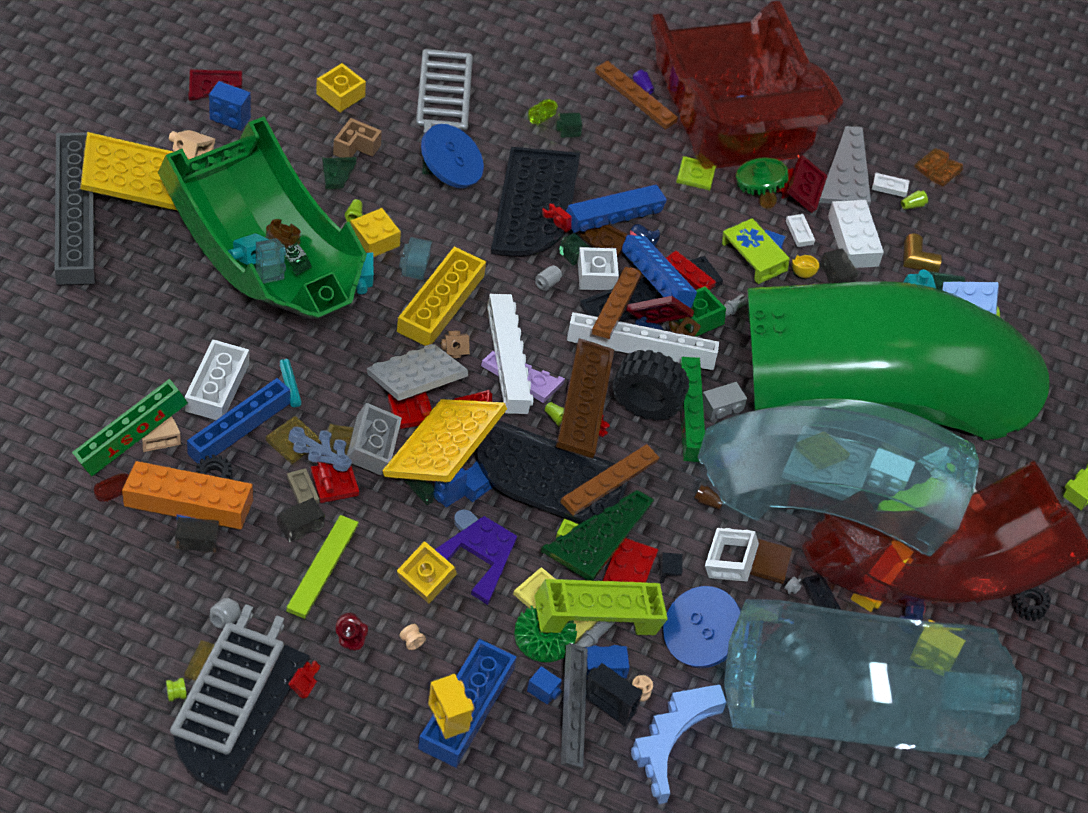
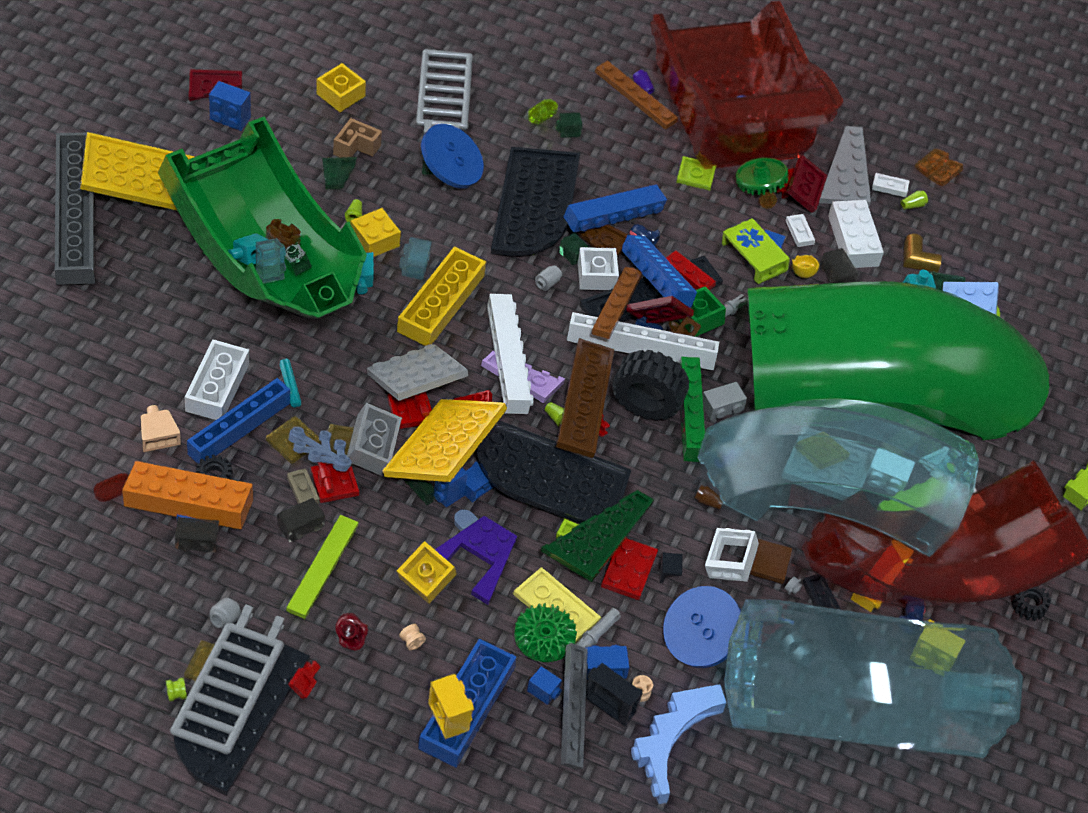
(130, 427): green brick -> none
(191, 143): light nougat torso -> none
(462, 344): medium nougat brick -> none
(561, 217): red plate -> none
(600, 601): lime plate -> none
(609, 479): dark orange plate -> none

